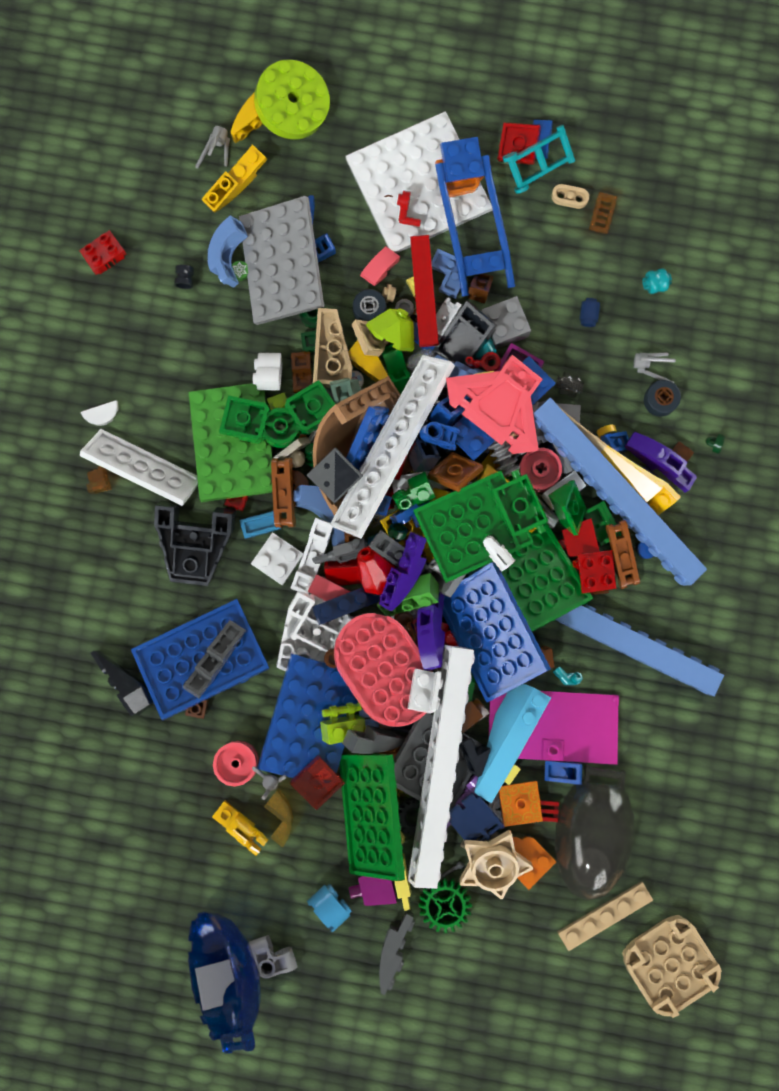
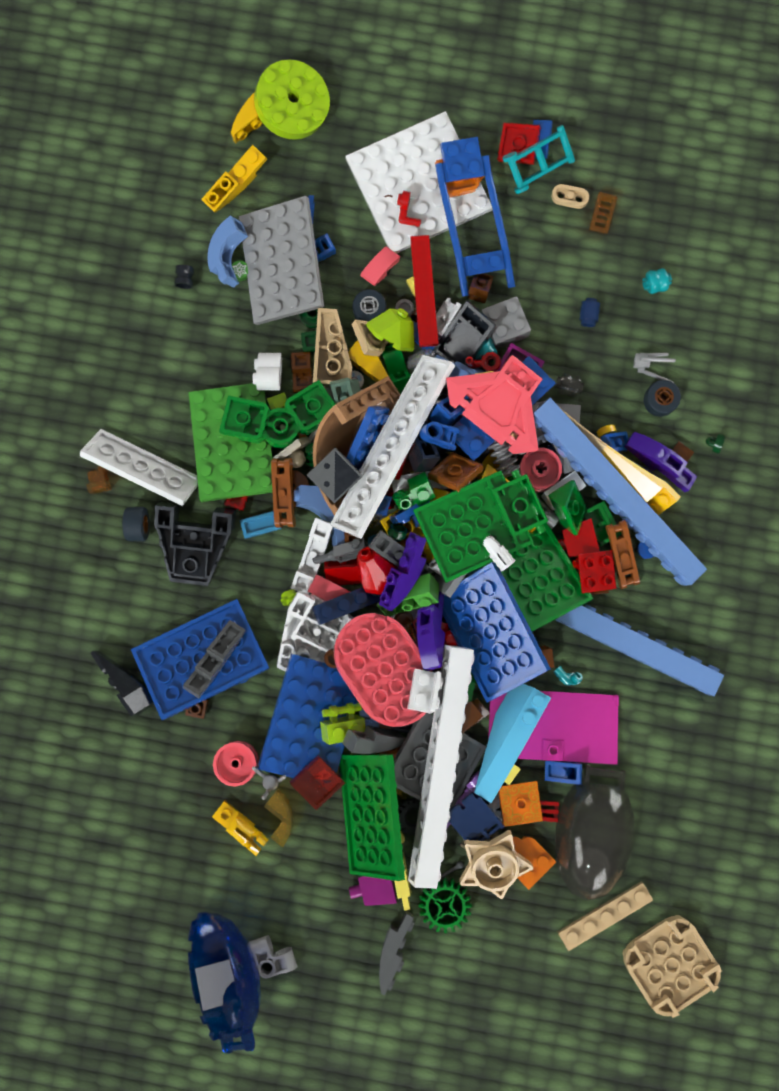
(101, 414): white tile -> none
(102, 251): red hinge -> none
(136, 524): none -> black wheel
(217, 138): light grey plant -> none
(277, 559): white plate -> none
(287, 597): none -> lime plate
(329, 908): dark azure brick -> none
(389, 293): tan plate -> none
(447, 265): medium blue plate -> none
(474, 756): black slope -> none

